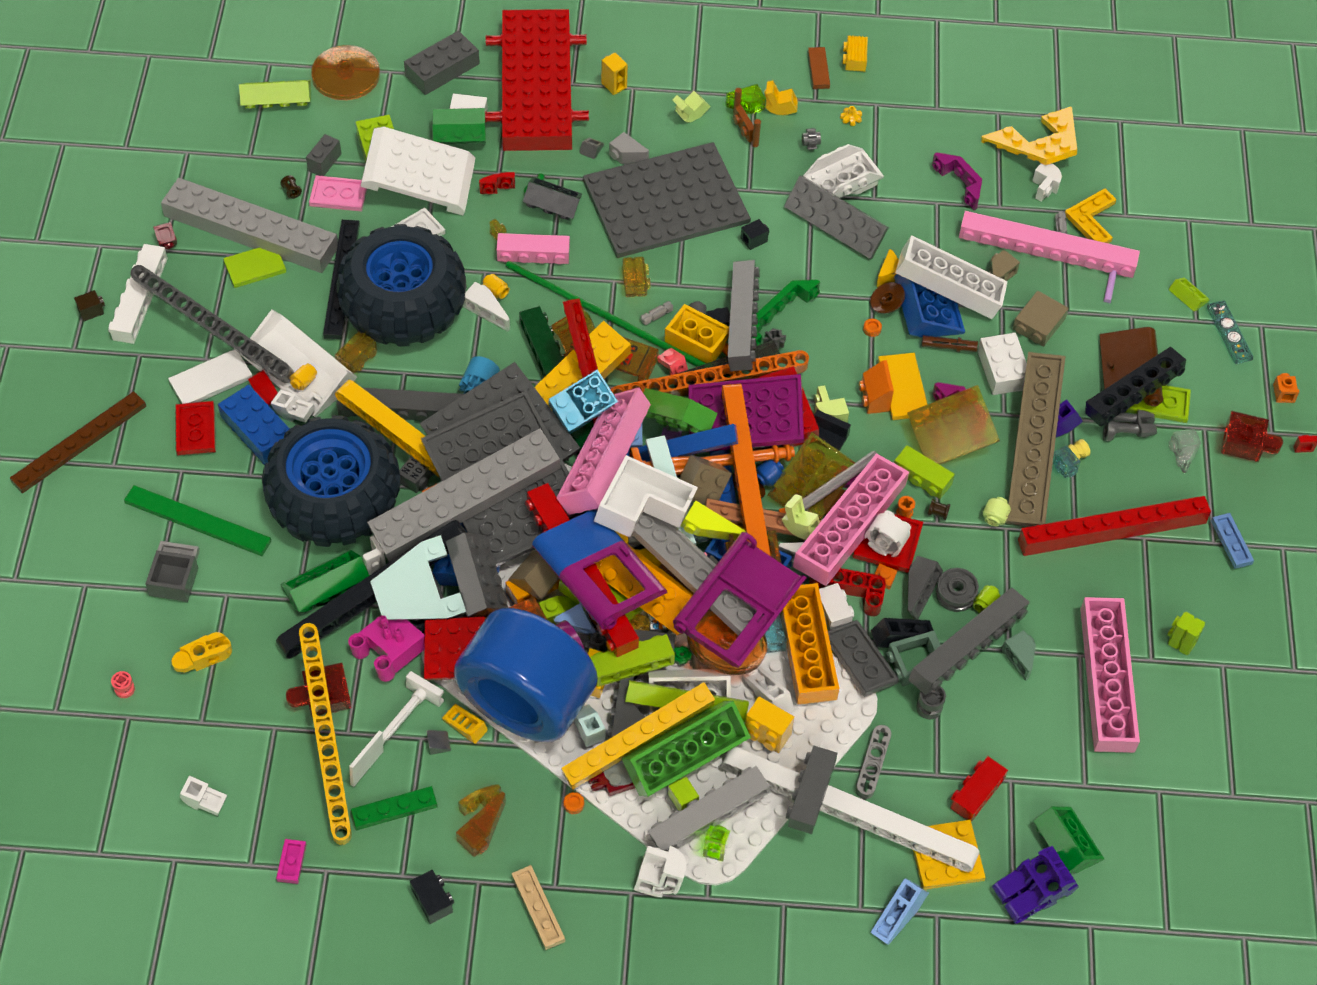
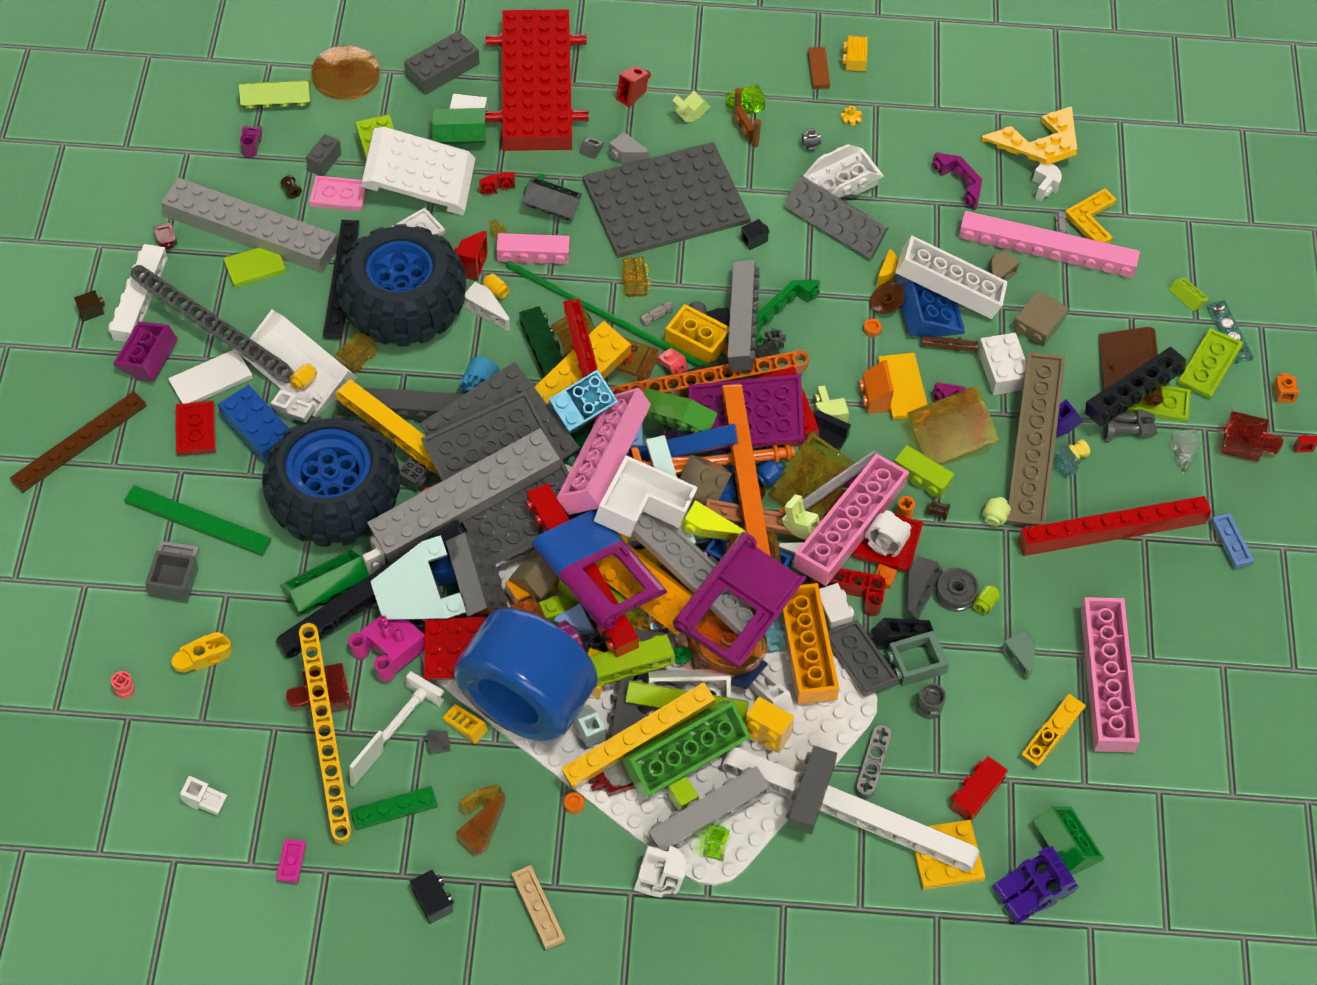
(146, 350): none -> magenta slope
(250, 140): none -> magenta piece
(263, 386): red slope -> none
(473, 254): none -> red slope
(614, 73): yellow brick -> none
(632, 85): none -> red torso
(746, 680): none -> dark blue tile
(780, 102): yellow brick -> none
(899, 911): light blue slope -> none
(969, 641): dark grey brick -> none
(1054, 730): none -> yellow slope
(1110, 286): lavender piece -> none
(1185, 632): lime brick -> none
(1210, 363): none -> lime tile

